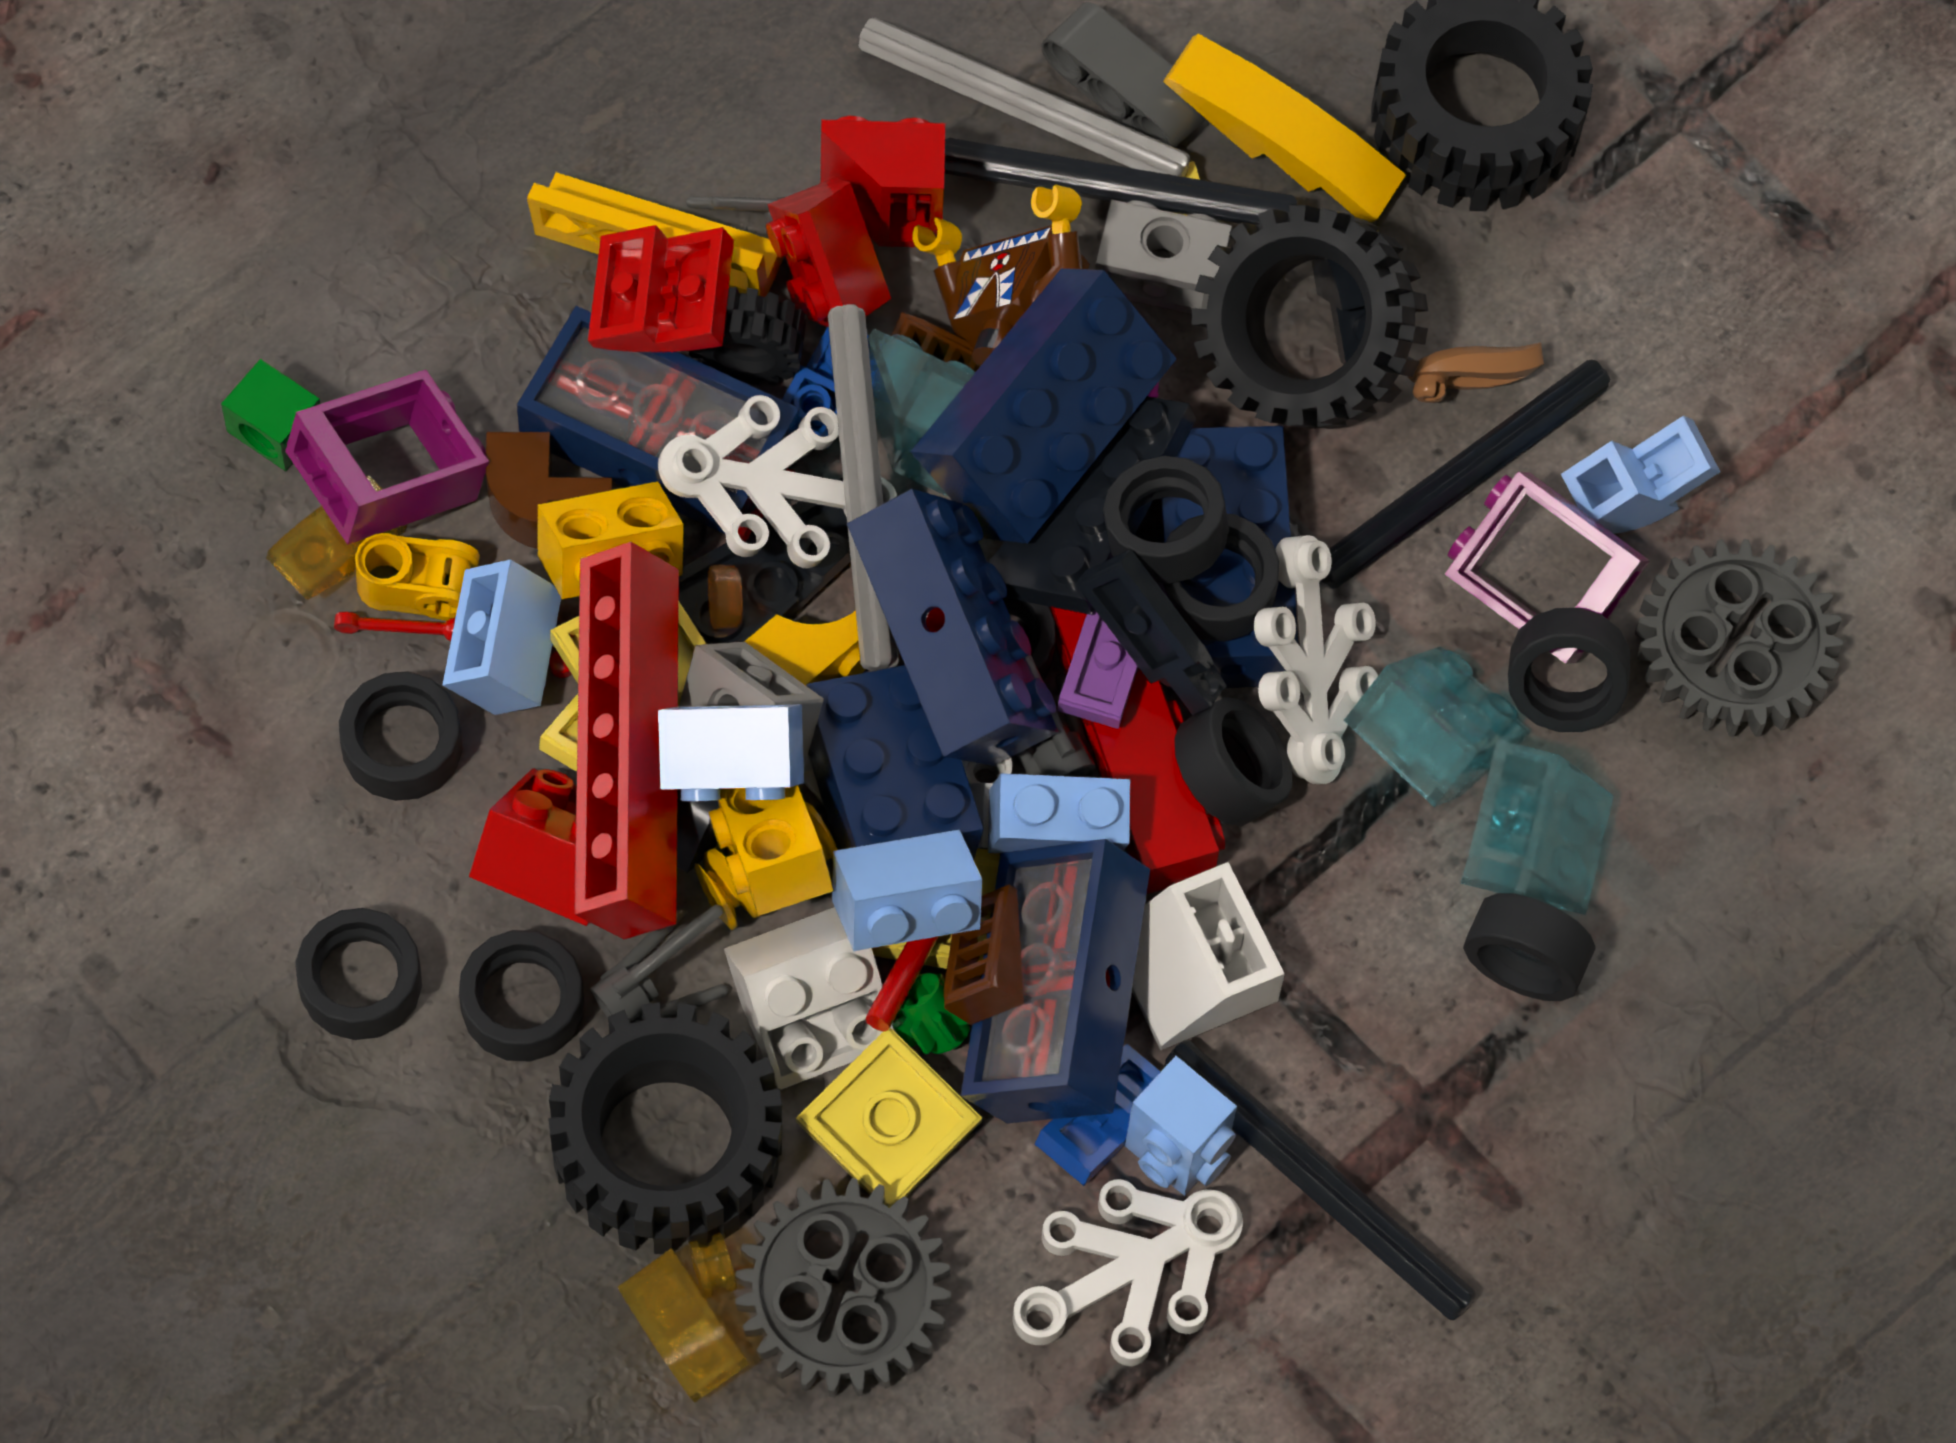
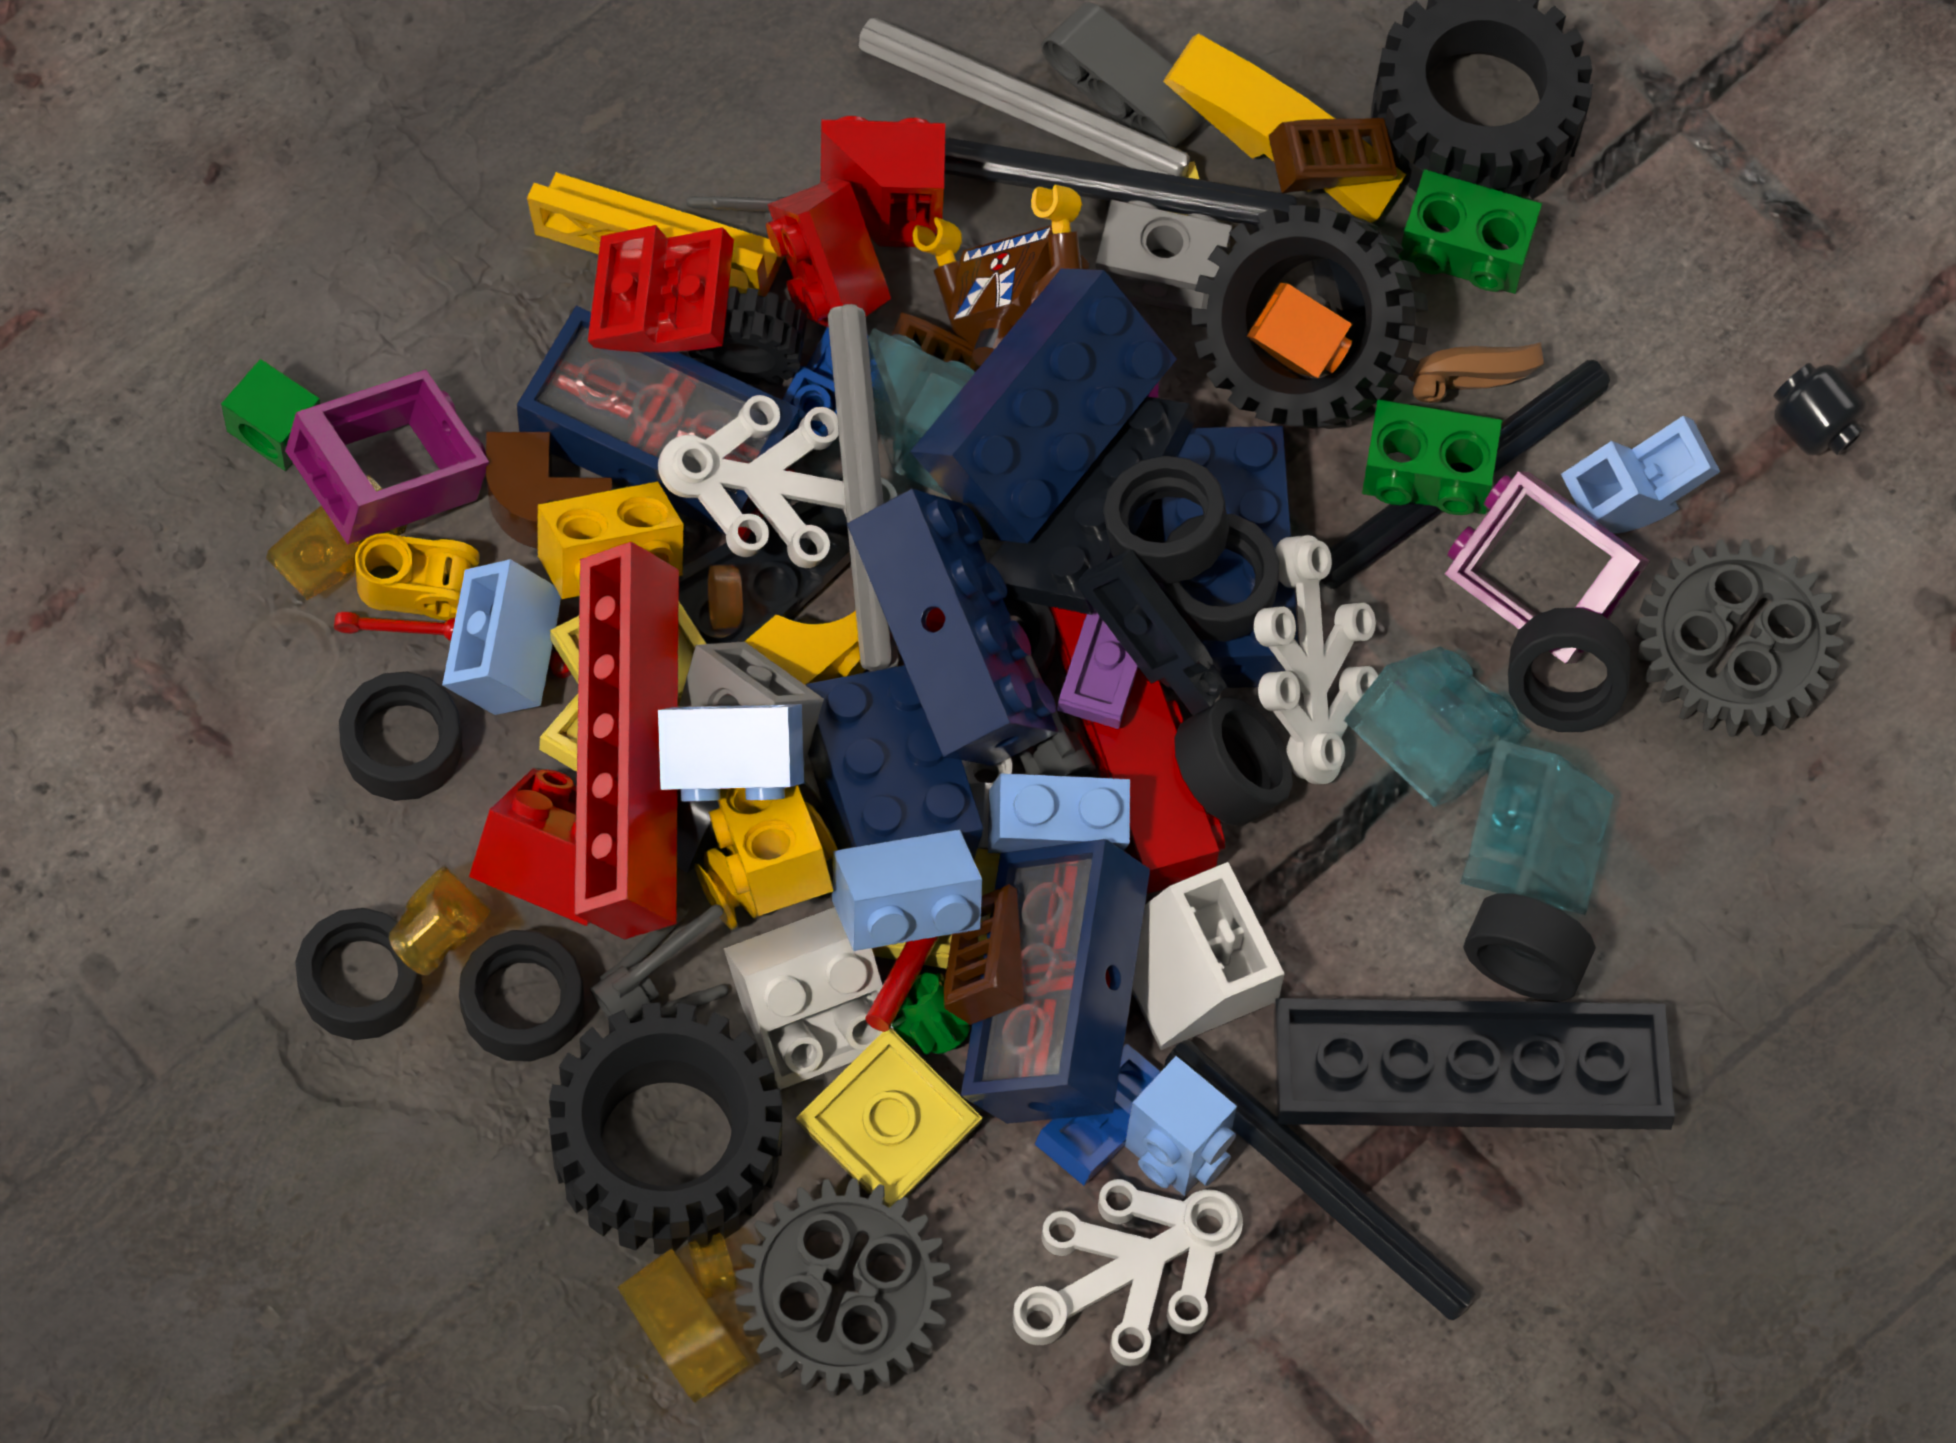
(437, 921): none -> clear yellow piece
(1291, 161): none -> reddish brown slope
(1301, 332): none -> orange slope
(1433, 442): none -> green brick
(1472, 1064): none -> black plate
(1473, 217): none -> green brick
(1820, 410): none -> black head

